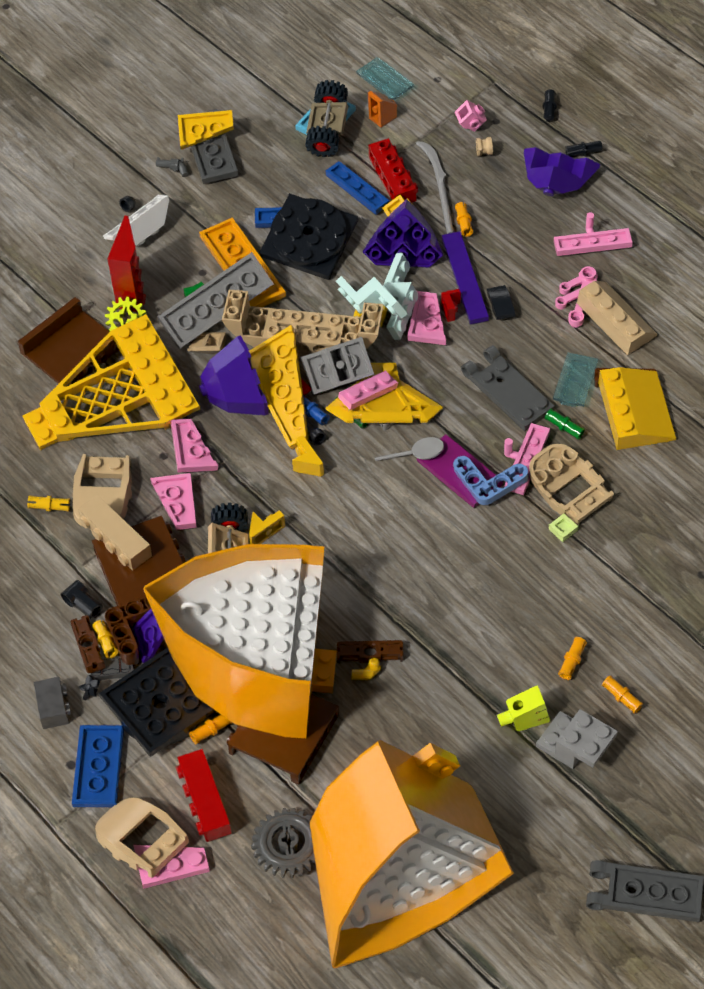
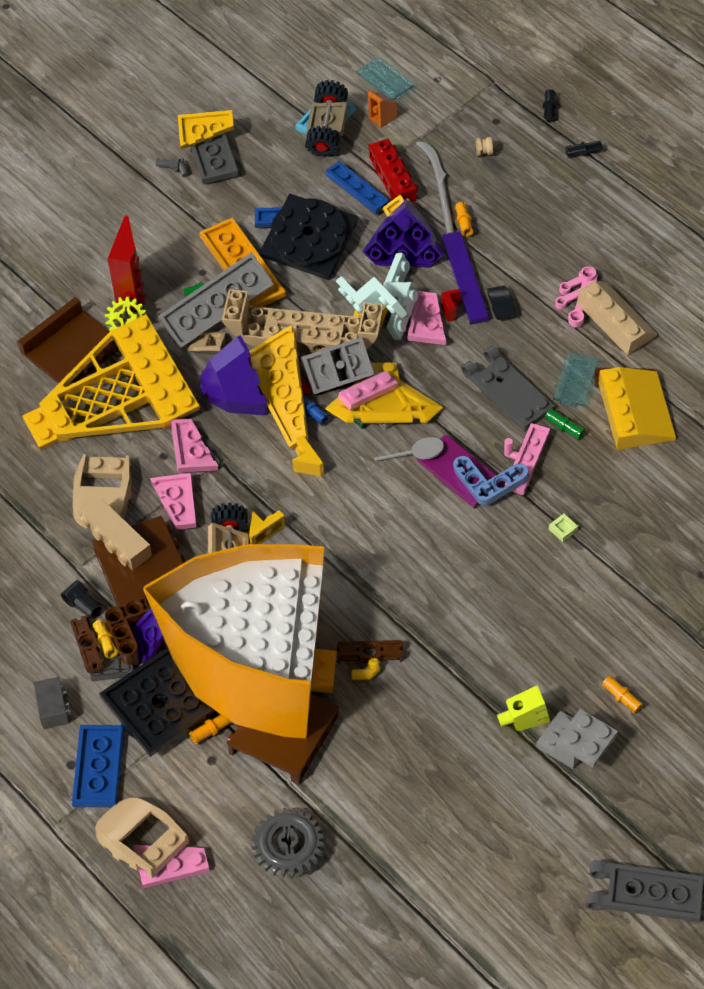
(48, 503): yellow pin -> none
(90, 687): black plant -> none
(127, 203): black hinge -> none
(145, 221): white wedge -> none
(204, 796): red brick -> none
(317, 436): black hinge -> none
(399, 850): light orange piece -> none
(470, 115): bright pink brick -> none
(556, 468): tan slope -> none
(557, 171): dark purple brick -> none
(572, 658): light orange pin -> none
(592, 240): bright pink plate -> none

